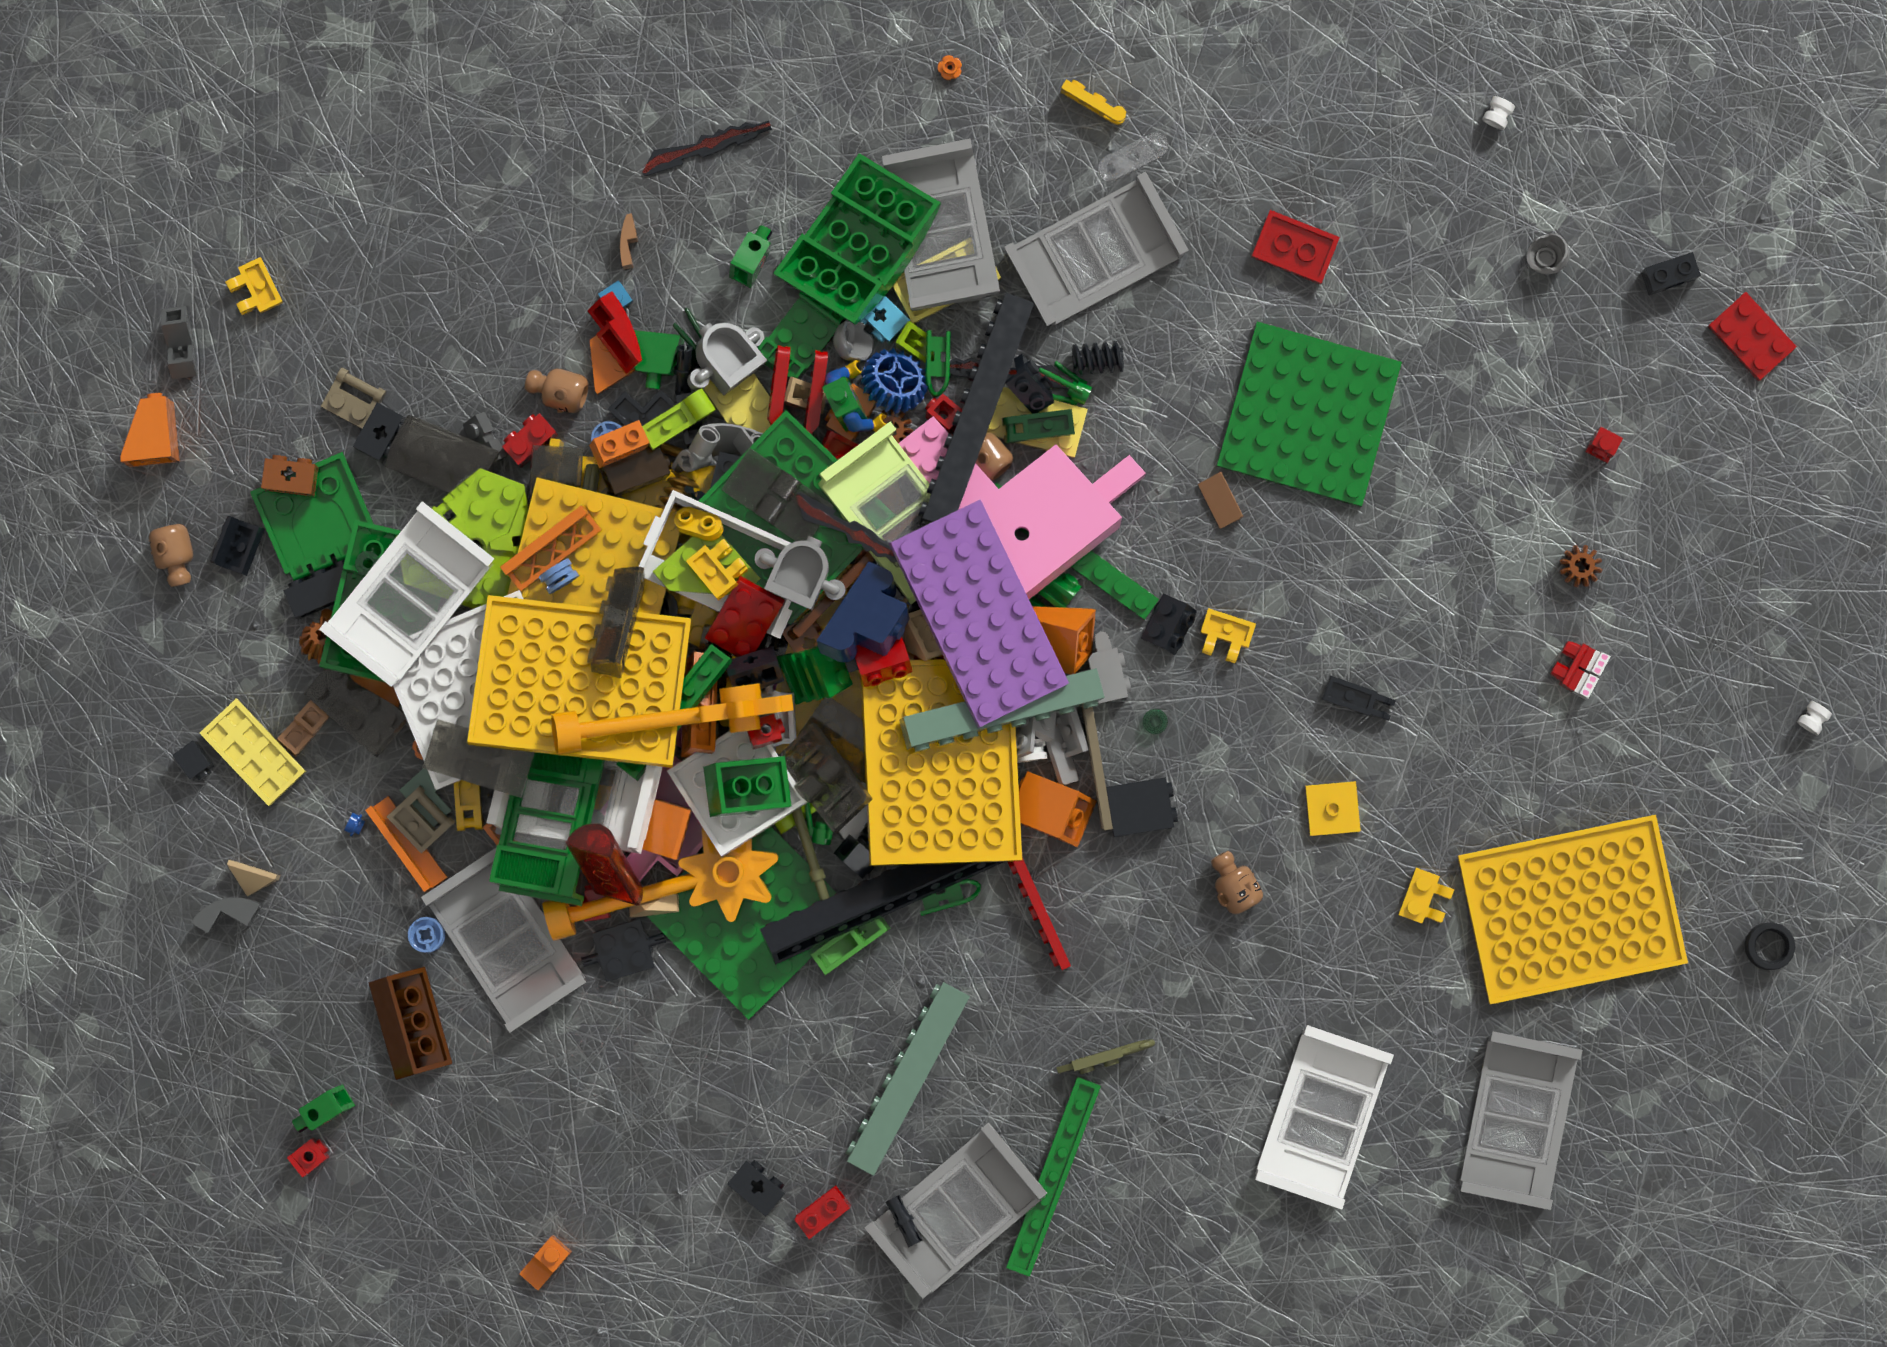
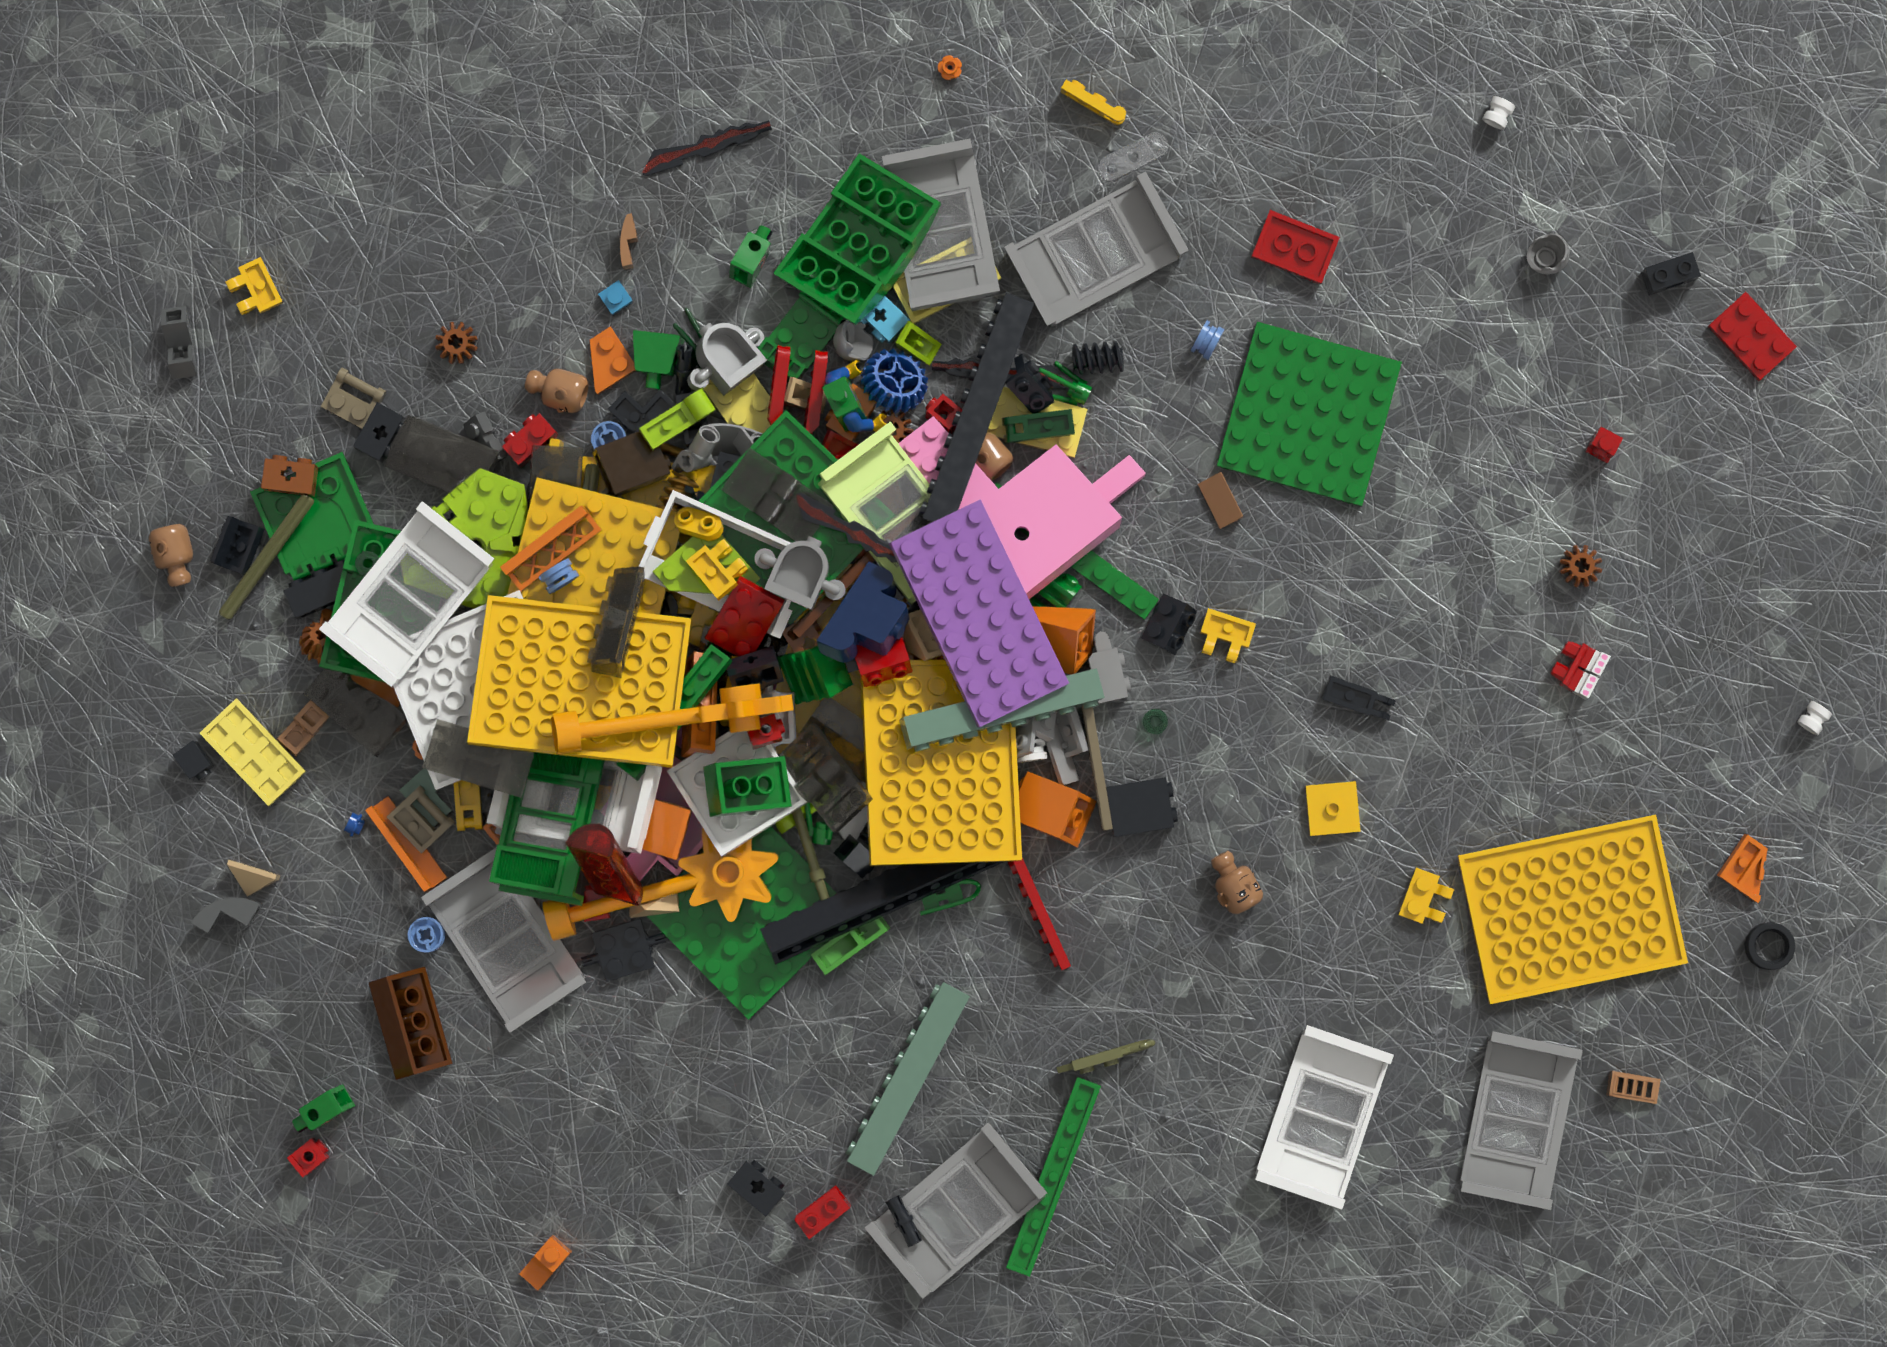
(152, 433): orange slope -> none
(266, 556): none -> olive axle
(450, 350): none -> dark orange gear
(616, 331): red slope -> none
(619, 444): orange brick -> none
(937, 368): green piece -> none
(1207, 340): none -> medium blue wheel
(1613, 1084): none -> medium nougat slope
(1745, 867): none -> orange wing

